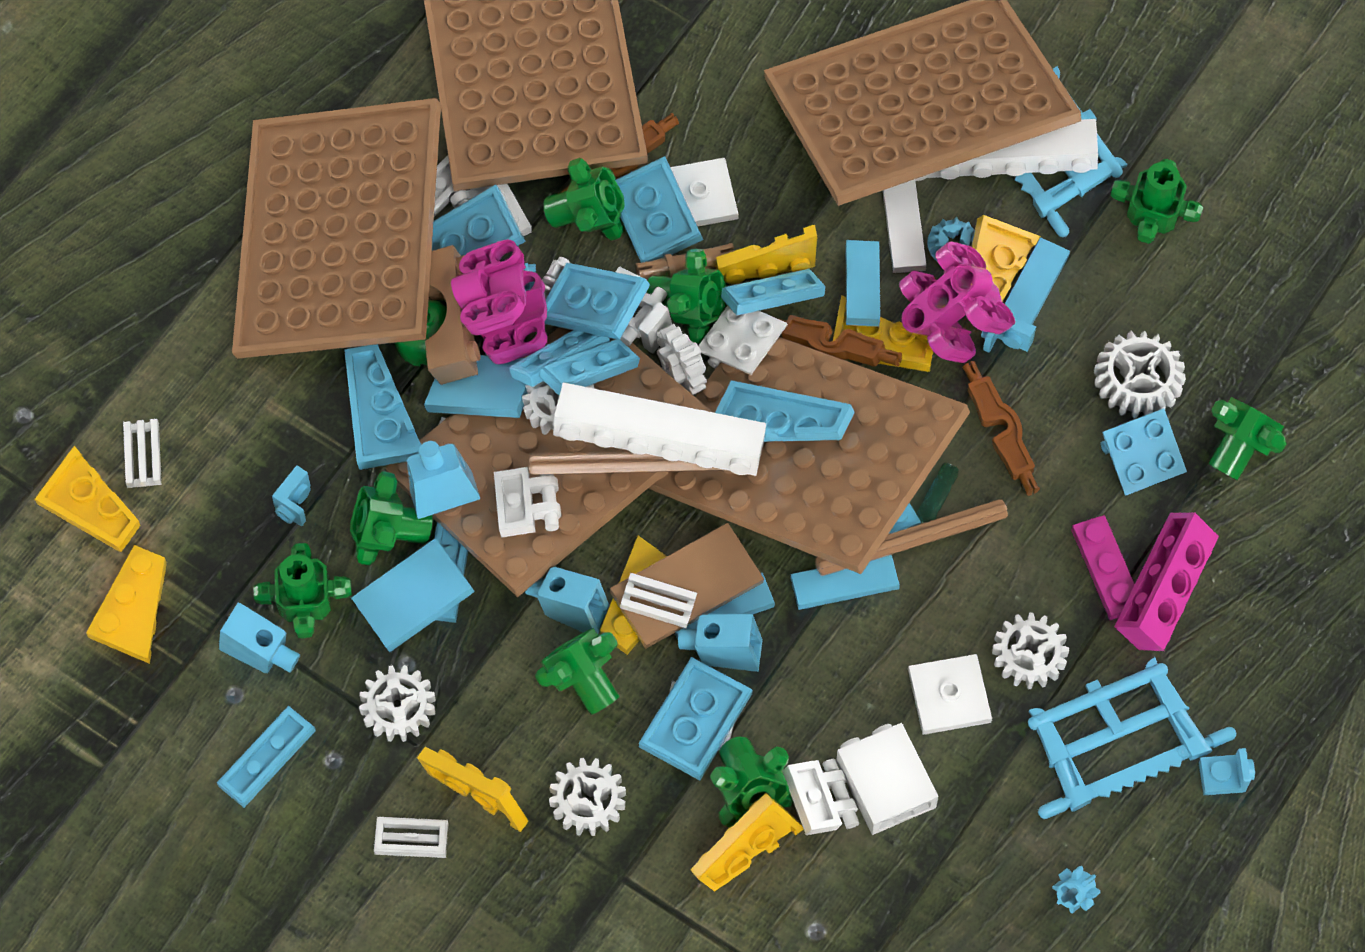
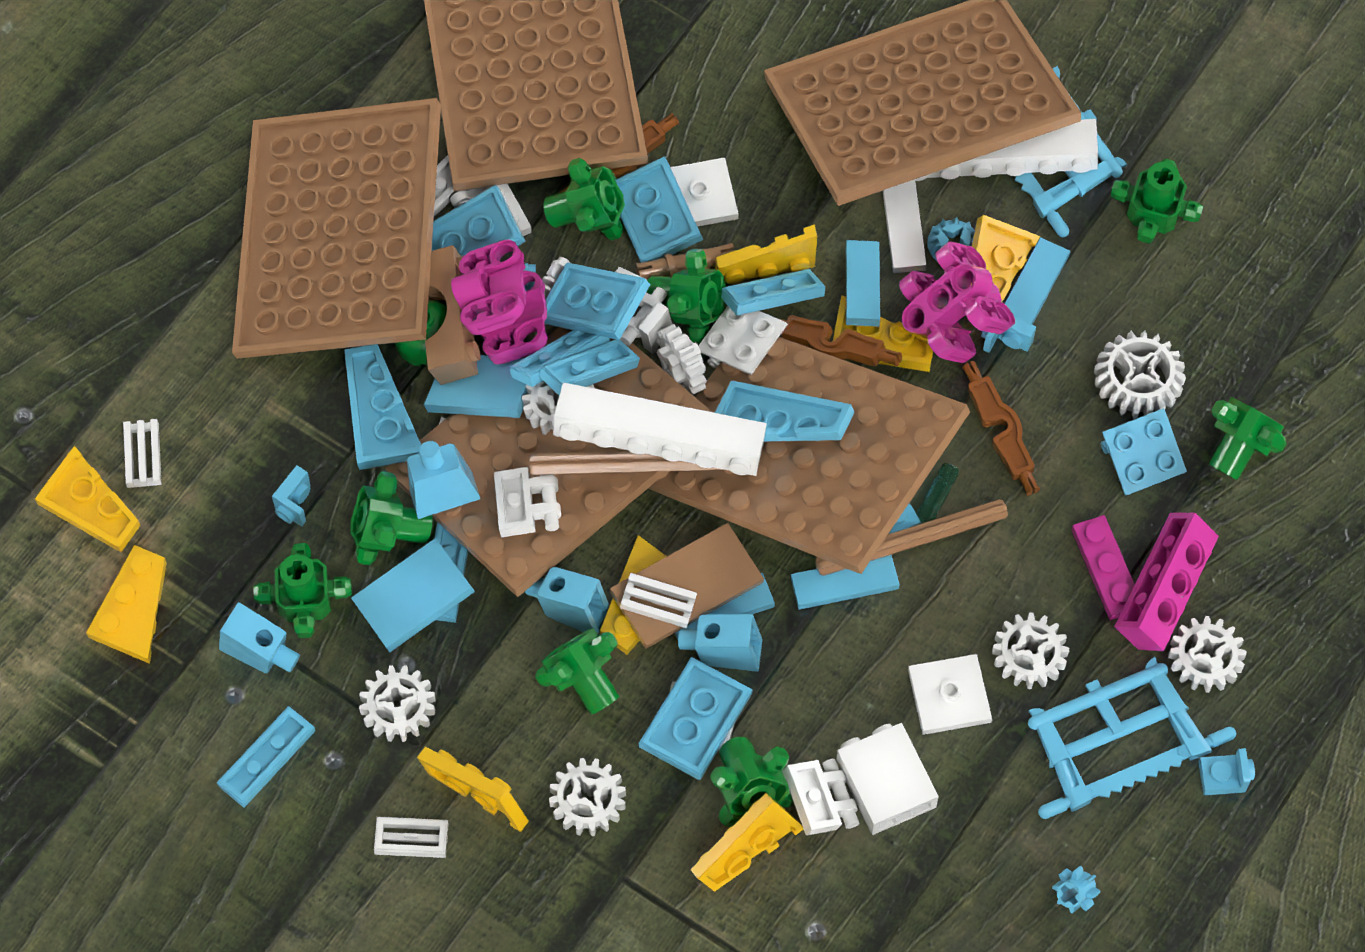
(1201, 667): none -> white gear

